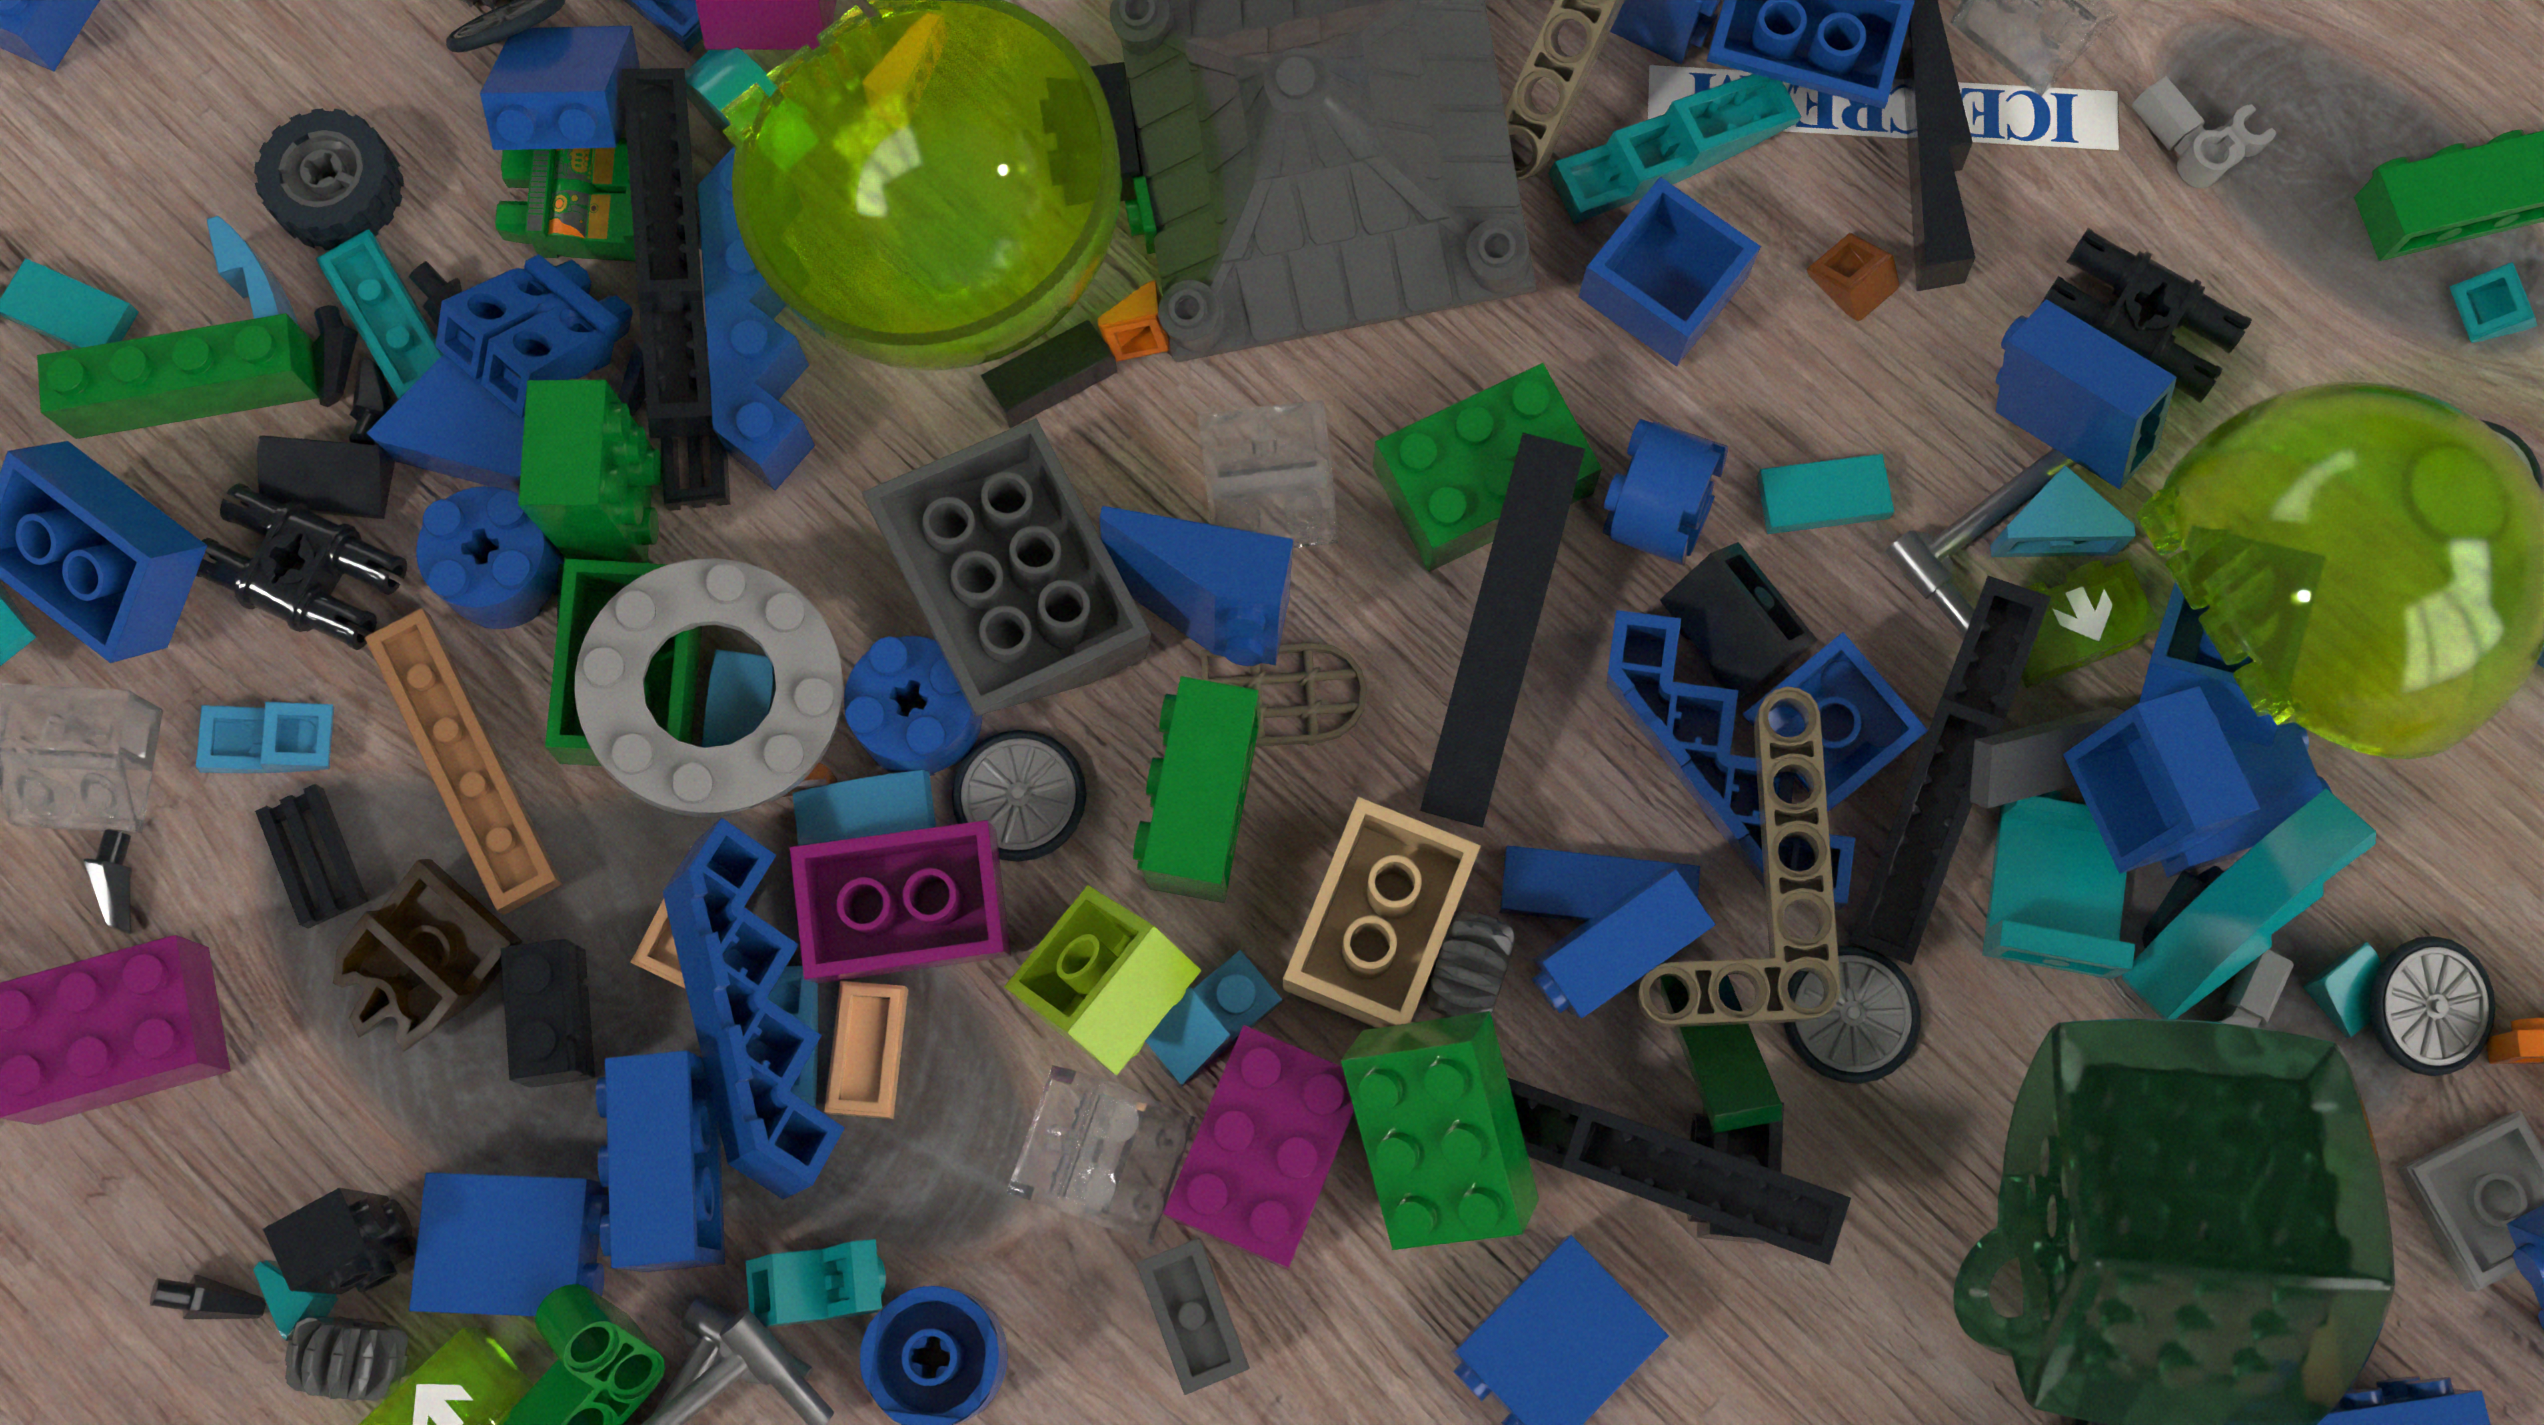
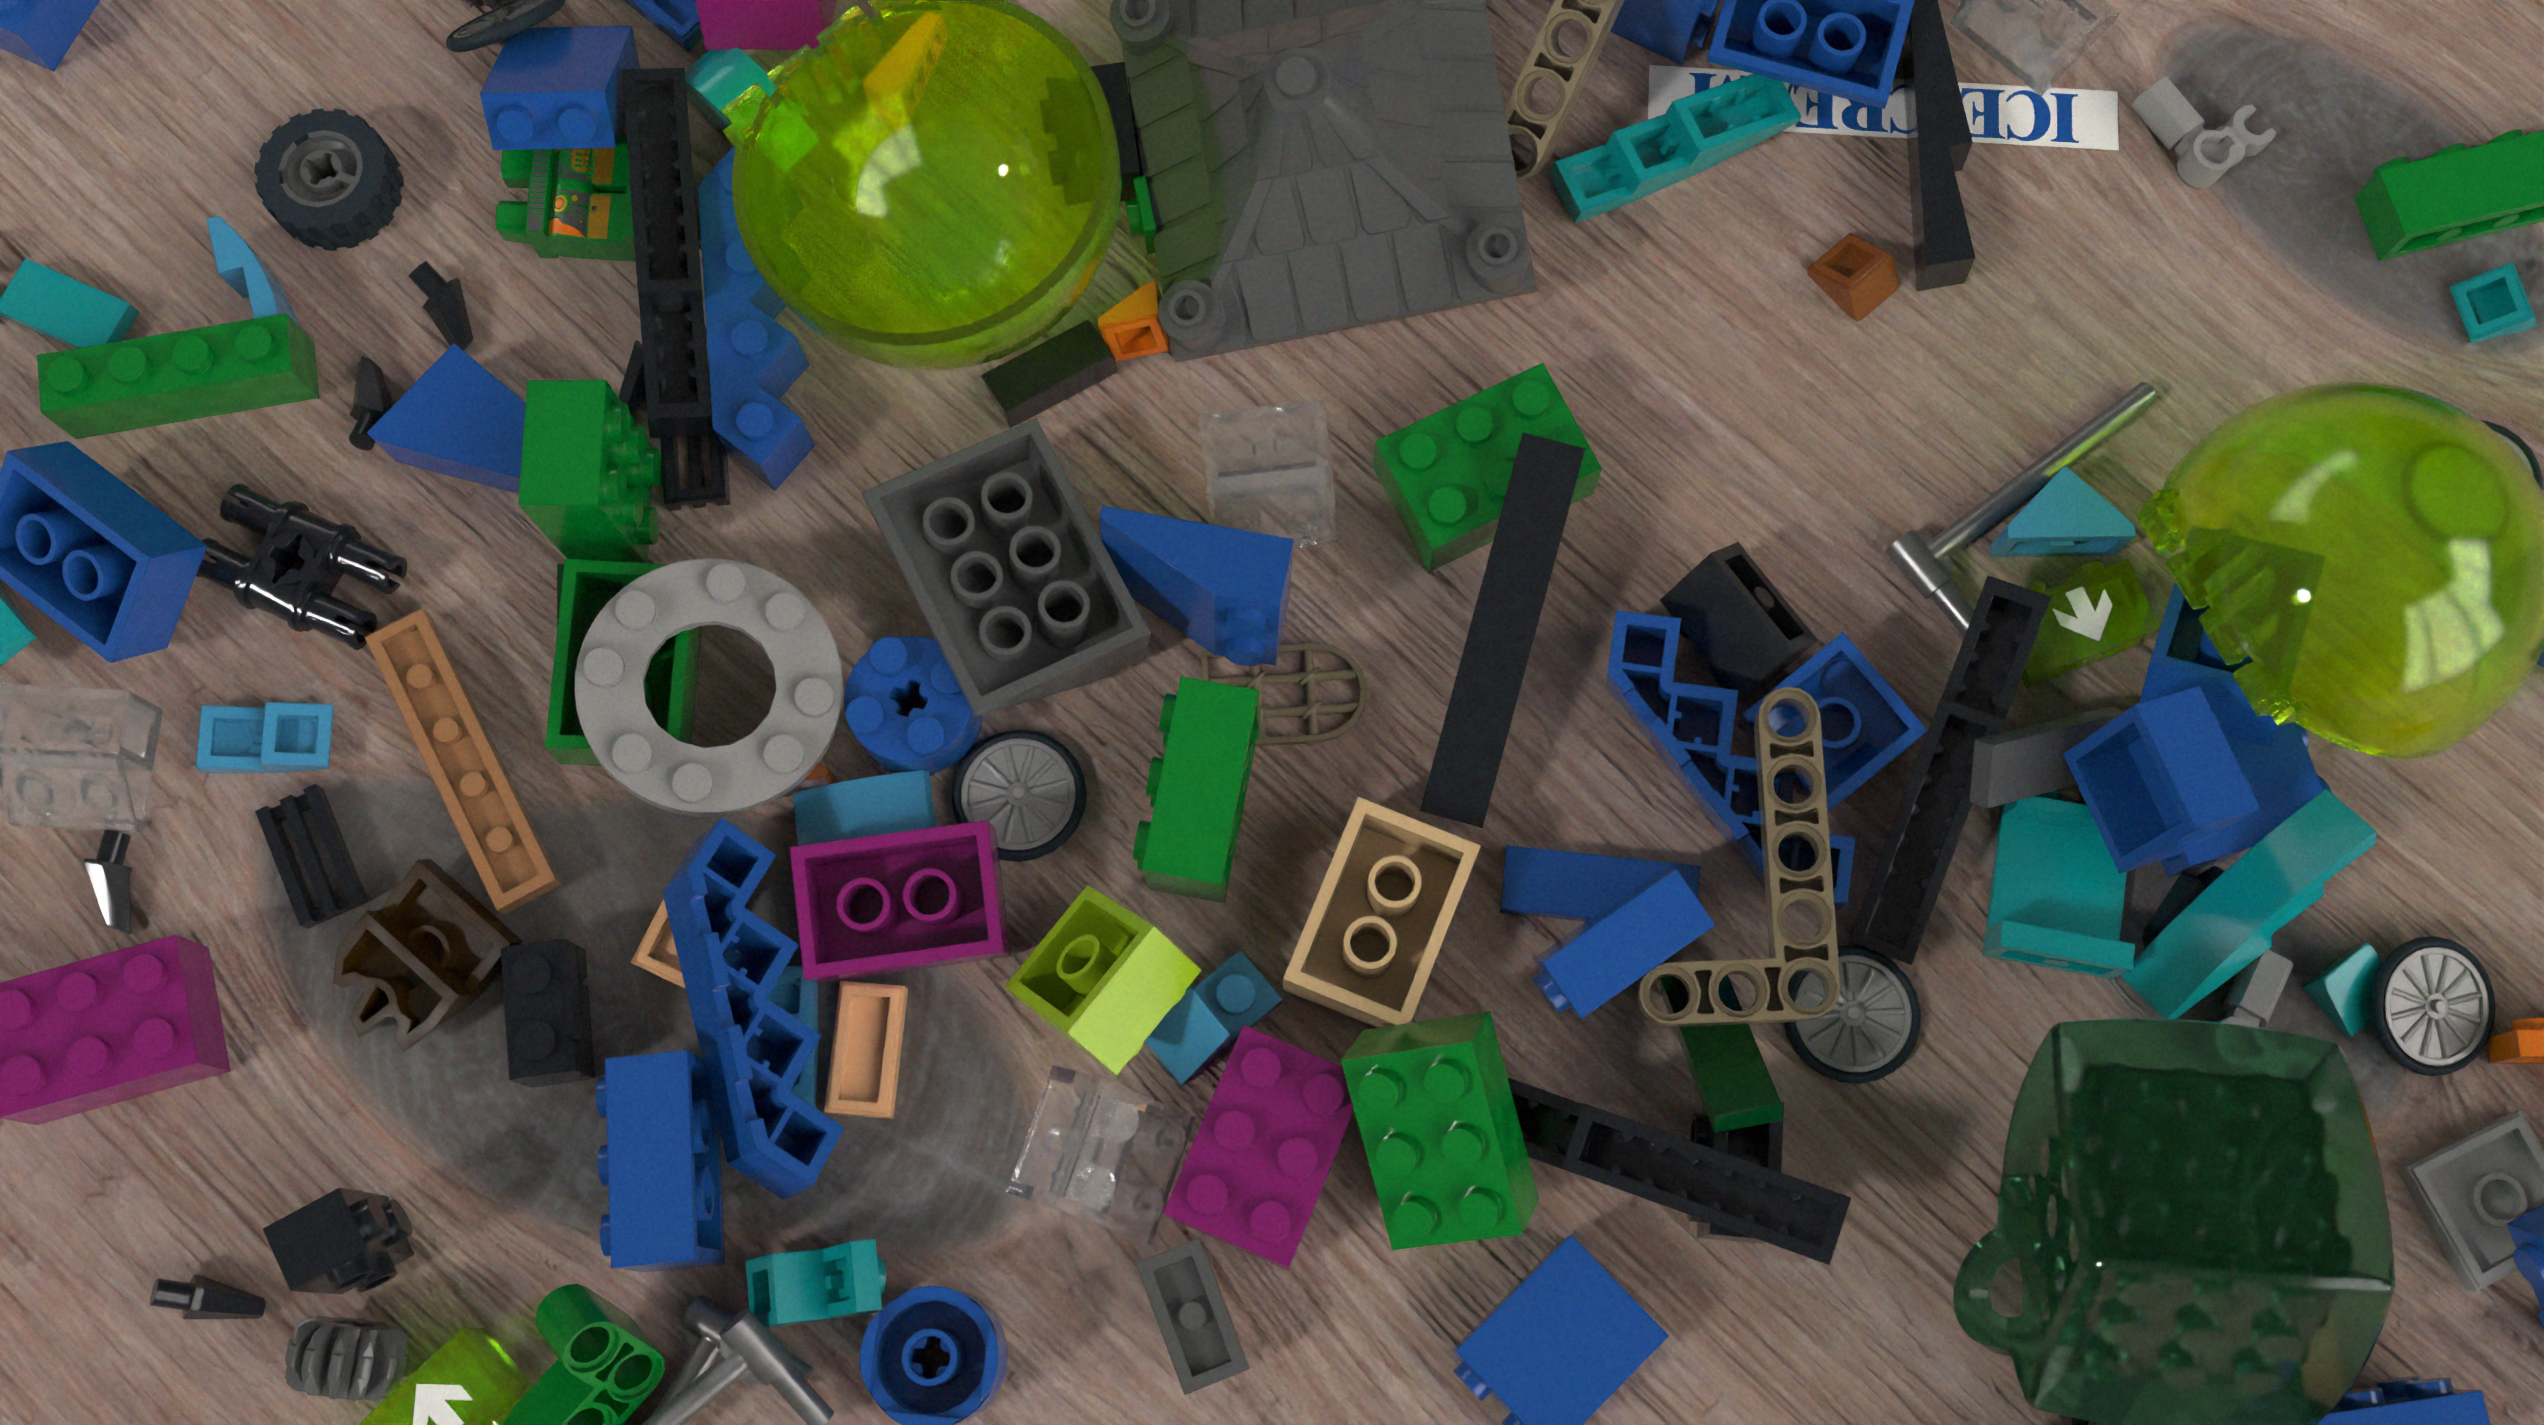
(286, 1305): teal slope -> none
(325, 475): black slope -> none
(332, 354): black bar -> none
(381, 309): teal tile -> none
(487, 557): blue brick -> none
(505, 1242): blue brick -> none
(531, 328): blue hips -> none
(737, 697): dark azure slope -> none
(1471, 965): dark grey gear -> none
(1665, 491): blue brick -> none
(1668, 271): blue piece -> none
(1825, 494): teal tile -> none
(2083, 393): blue brick -> none
(2172, 304): black pin -> none

